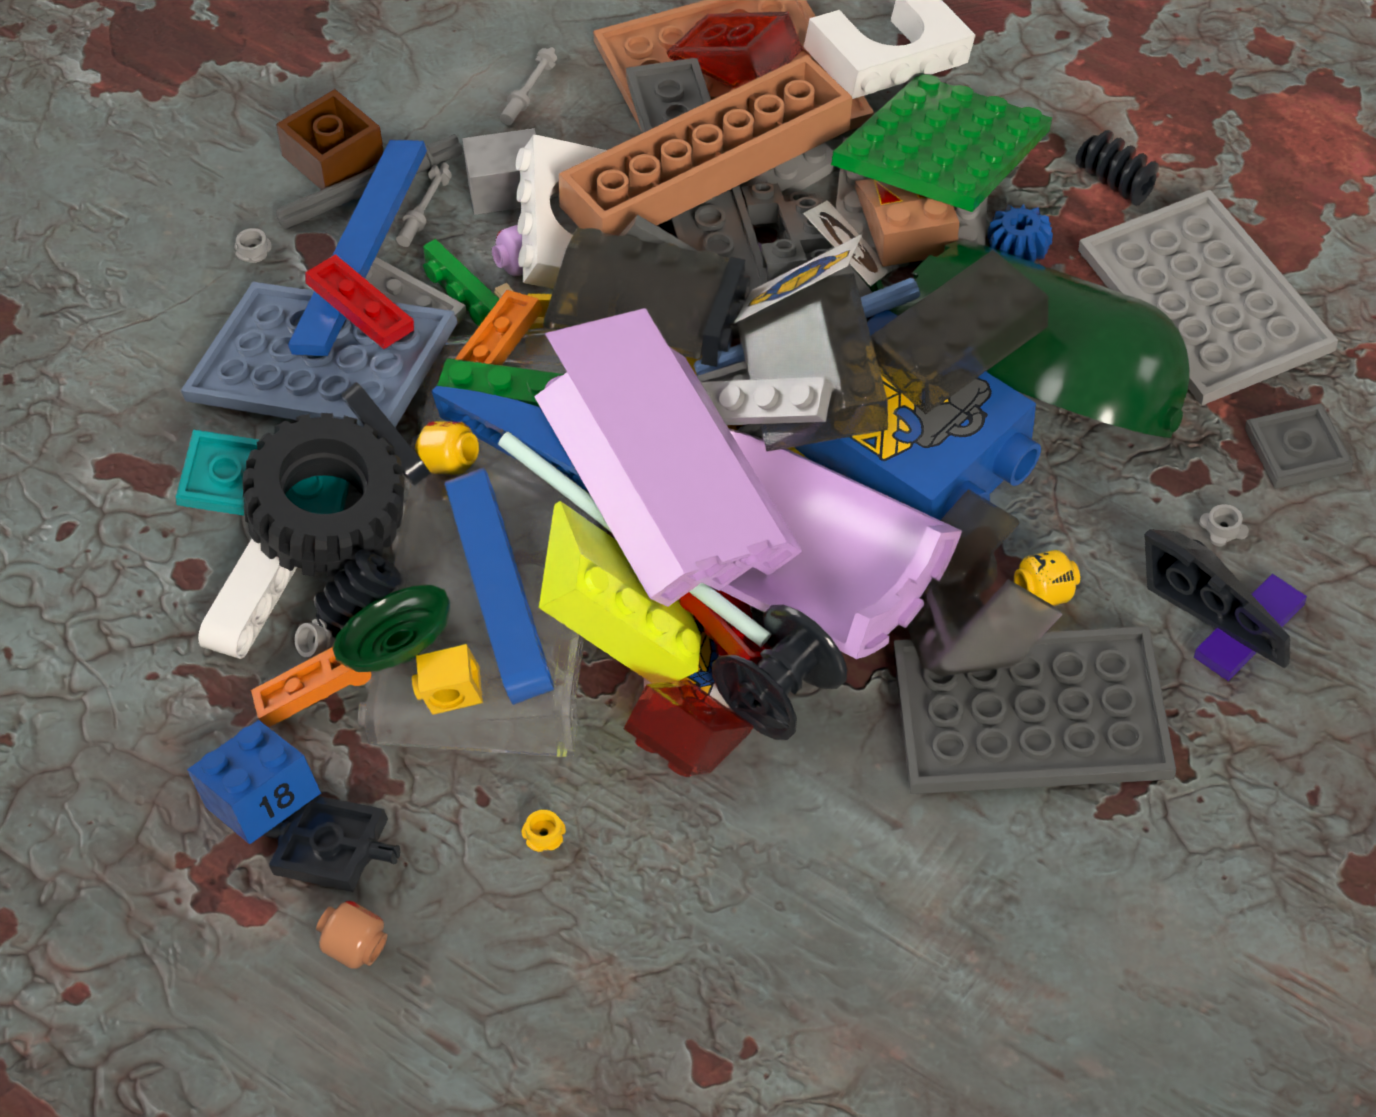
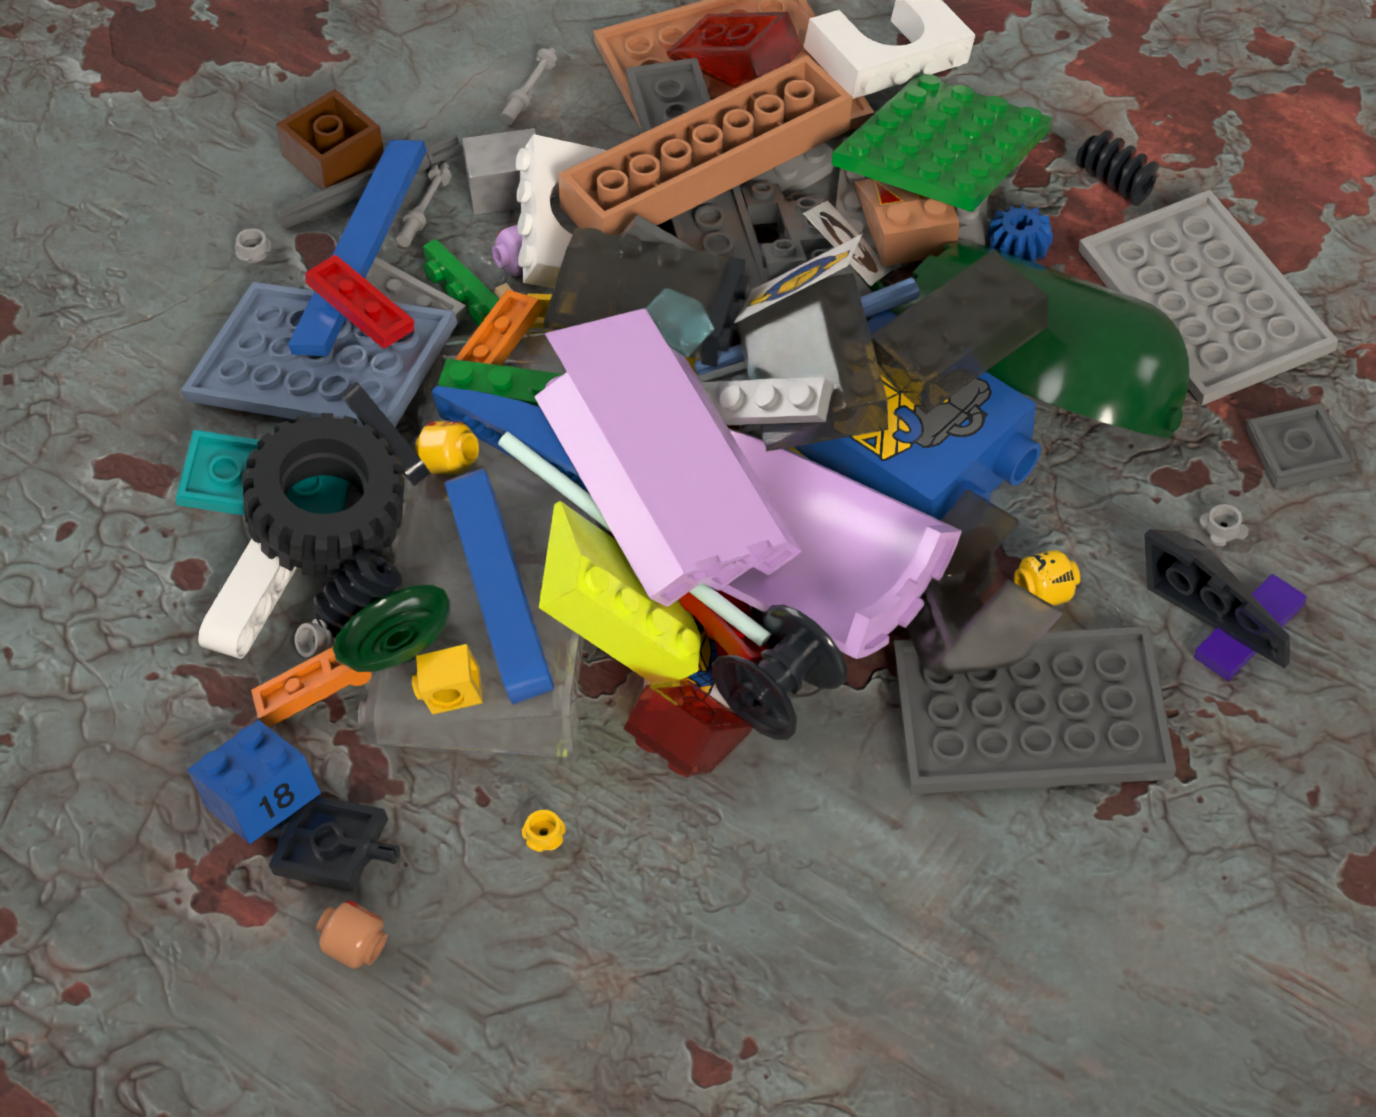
(680, 320): none -> clear light blue brick

